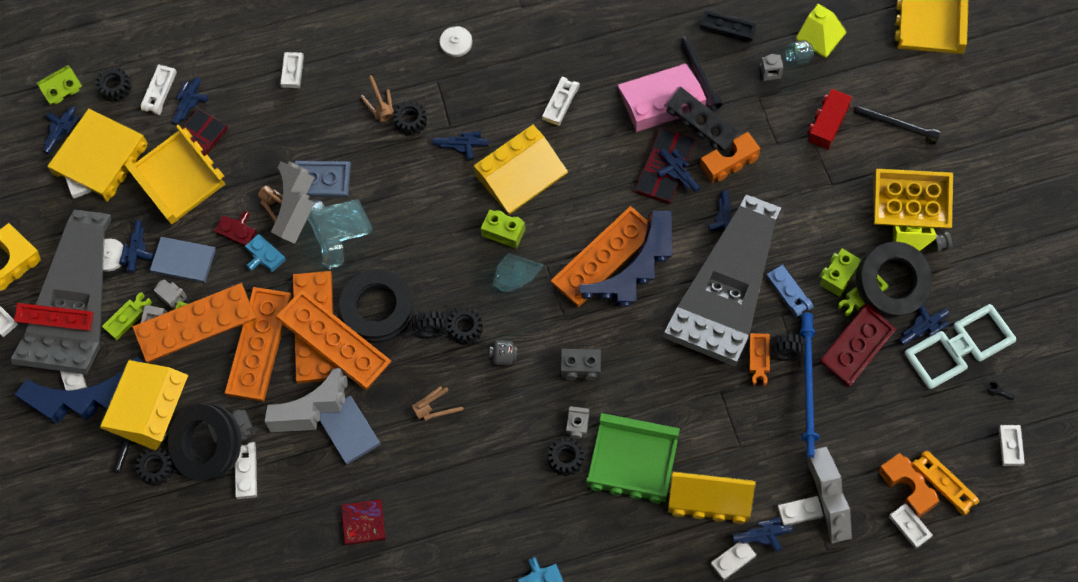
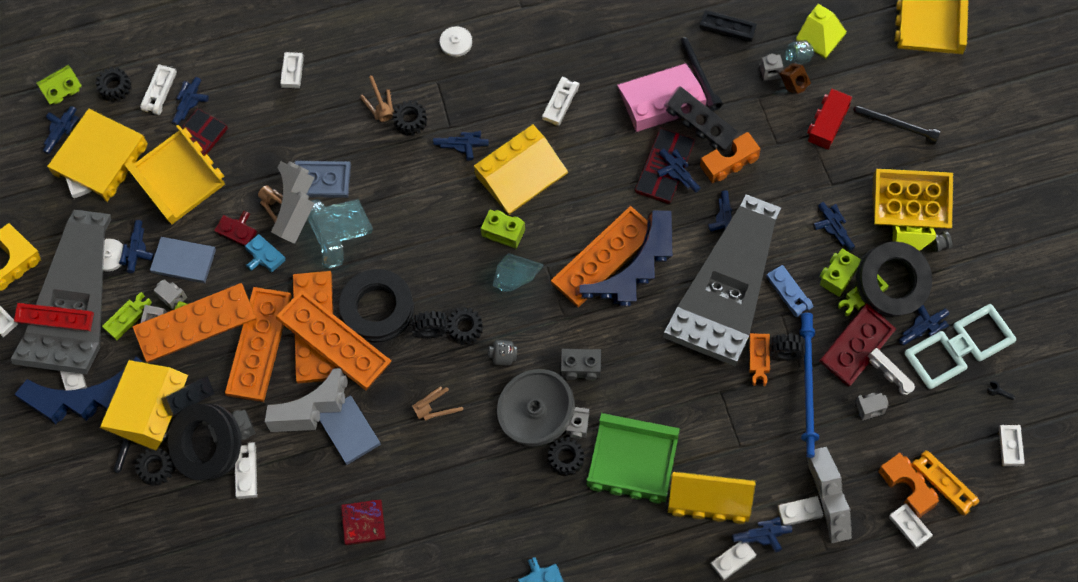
(187, 396): none -> black plate
(535, 407): none -> dark grey dish
(795, 78): none -> reddish brown brick
(833, 226): none -> dark blue piece
(871, 405): none -> light grey brick
(891, 372): none -> white plate

